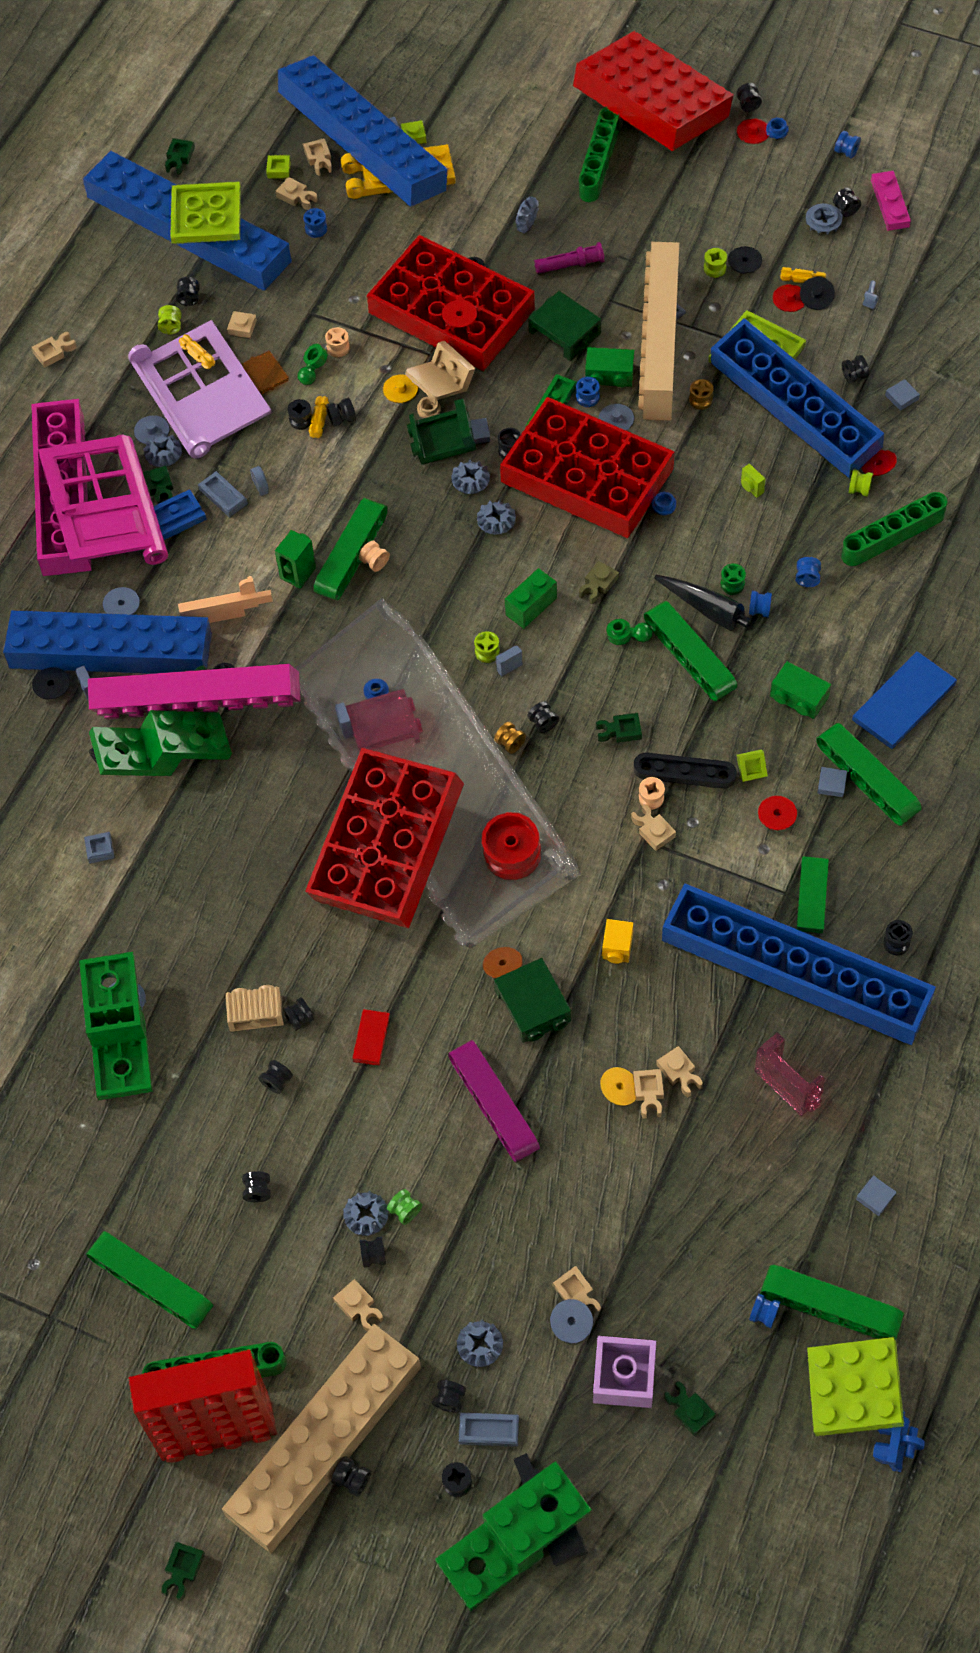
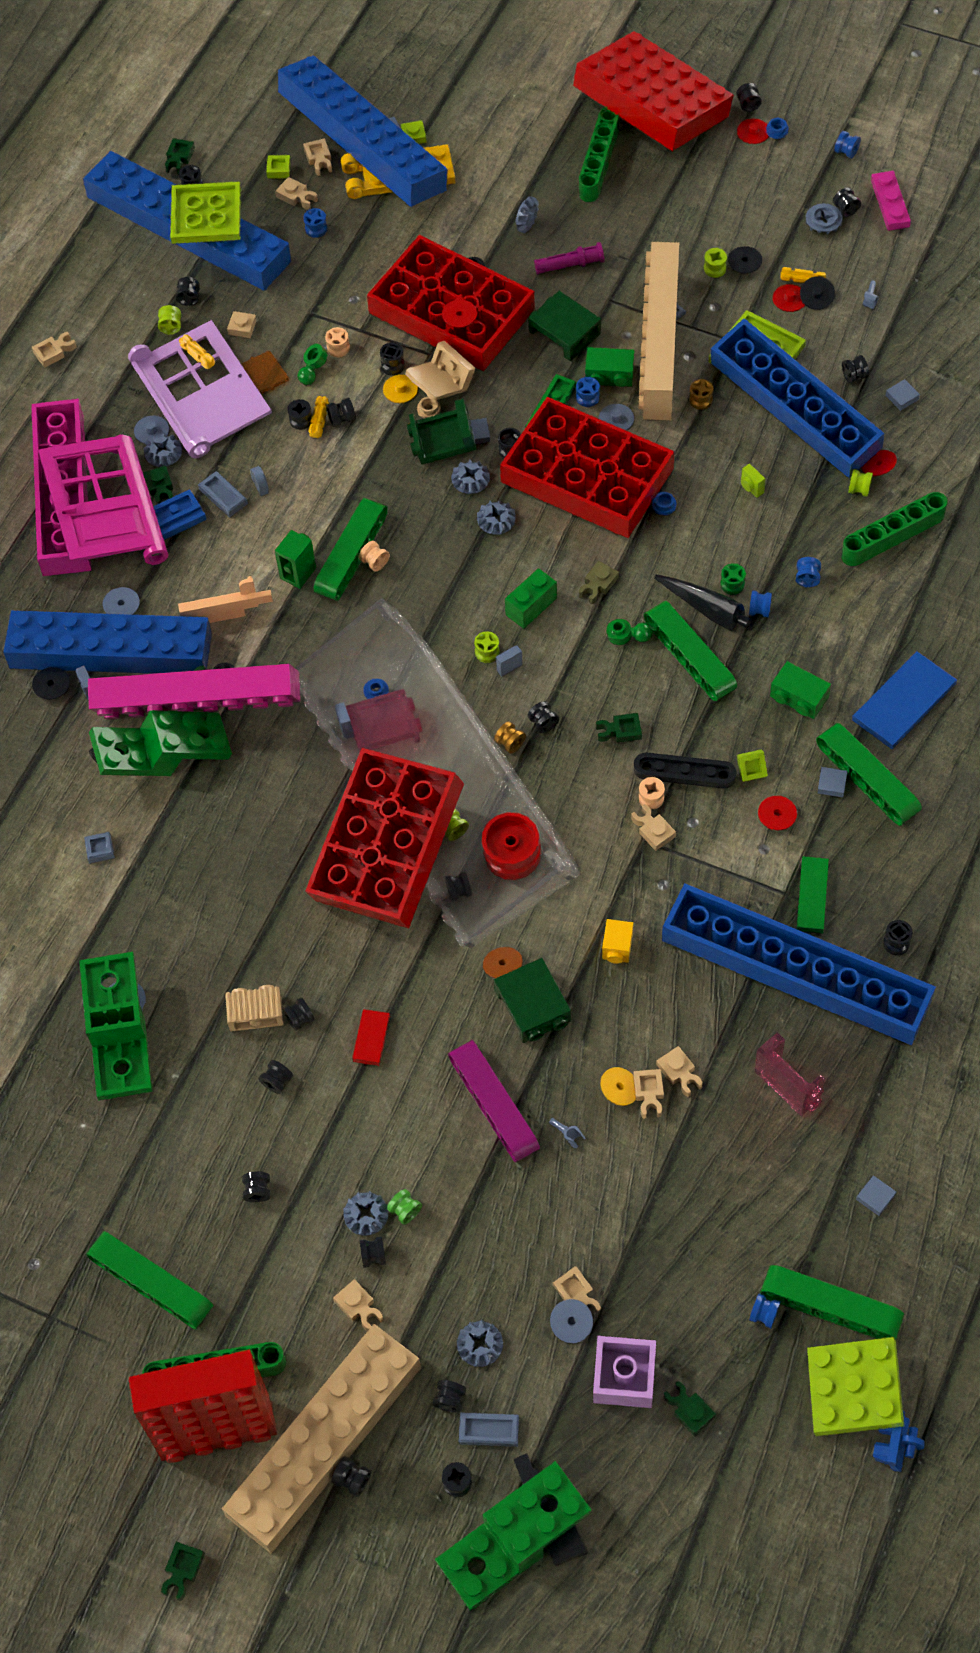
(190, 175): none -> black wheel
(392, 359): none -> black wheel
(456, 827): none -> lime wheel
(458, 886): none -> black wheel
(570, 1133): none -> sand blue hand

